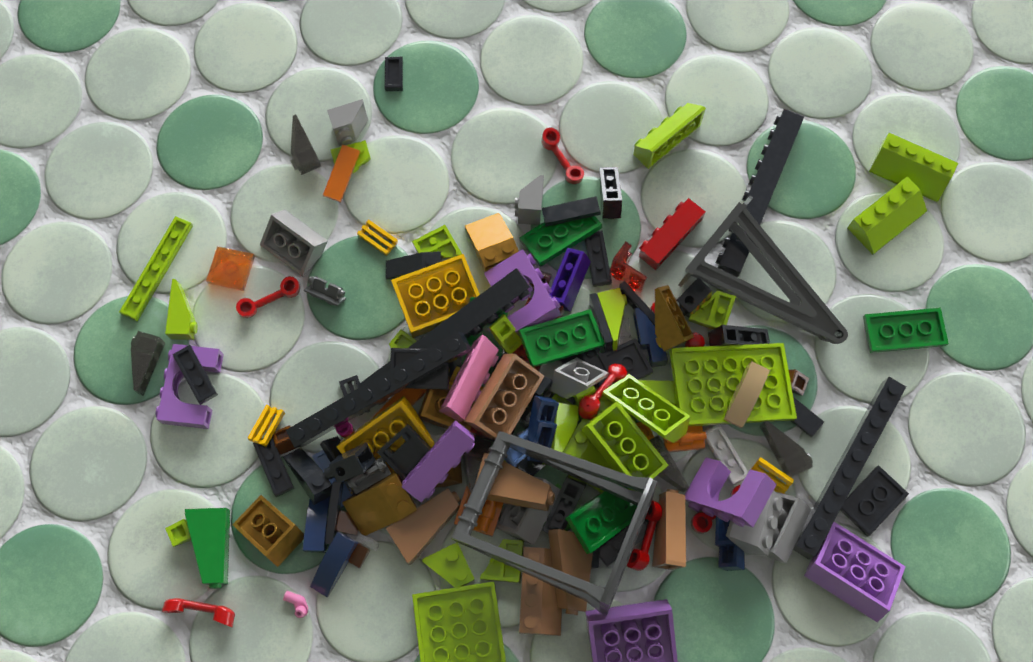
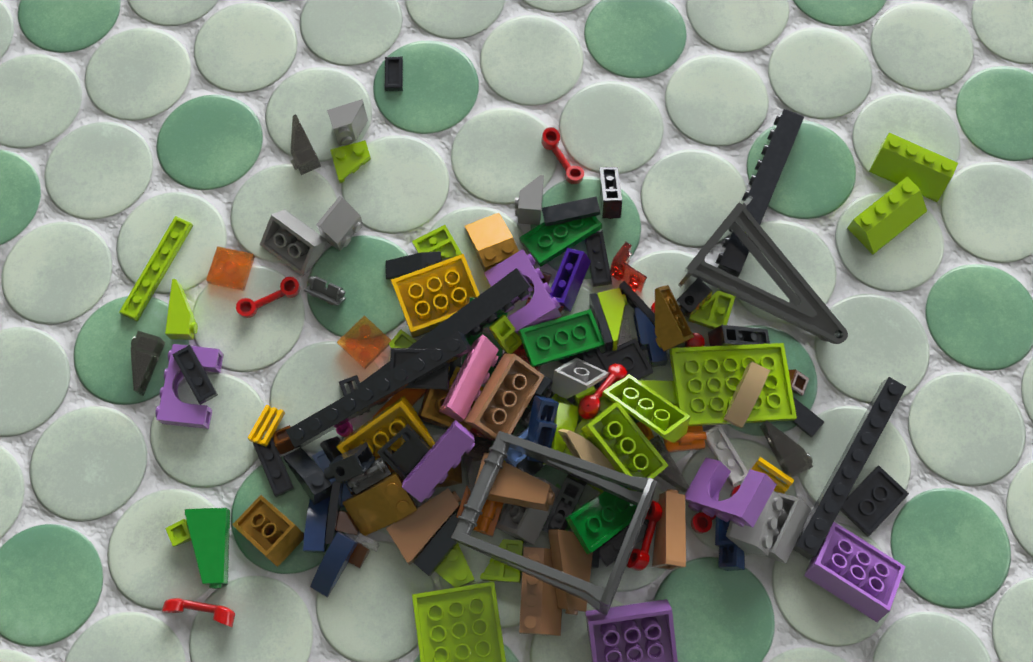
(299, 603): bright pink arm -> none
(339, 224): none -> light grey slope
(341, 173): orange tile -> none
(364, 342): none -> clear orange plate
(365, 228): yellow tile -> none
(438, 548): none -> black tile
(584, 449): none -> tan slope
(668, 134): lime slope -> none
(671, 234): red brick -> none
(905, 330): green plate -> none

